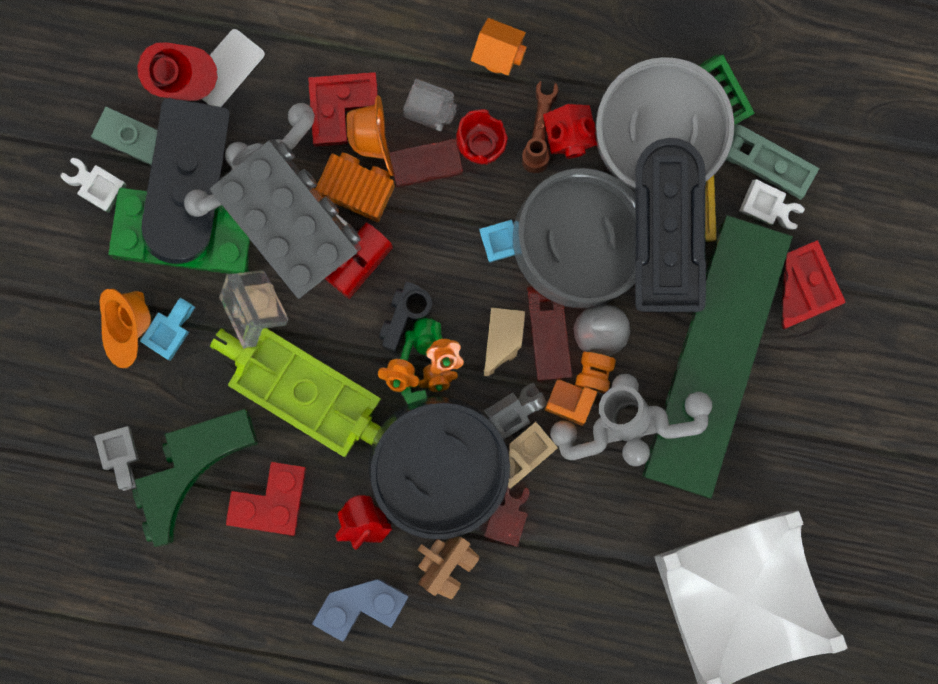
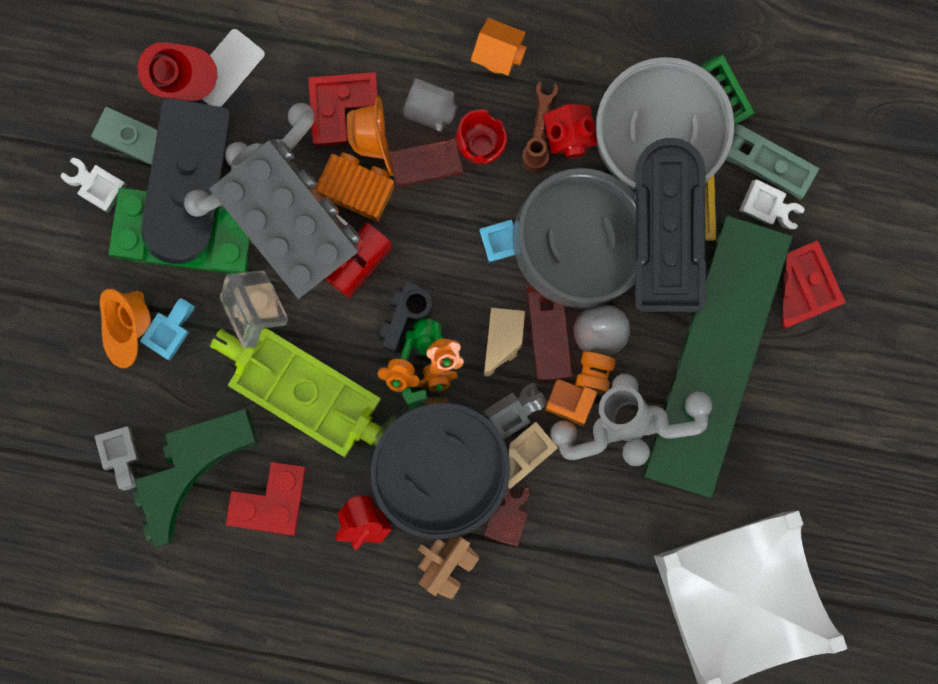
(345, 605): sand blue brick -> none

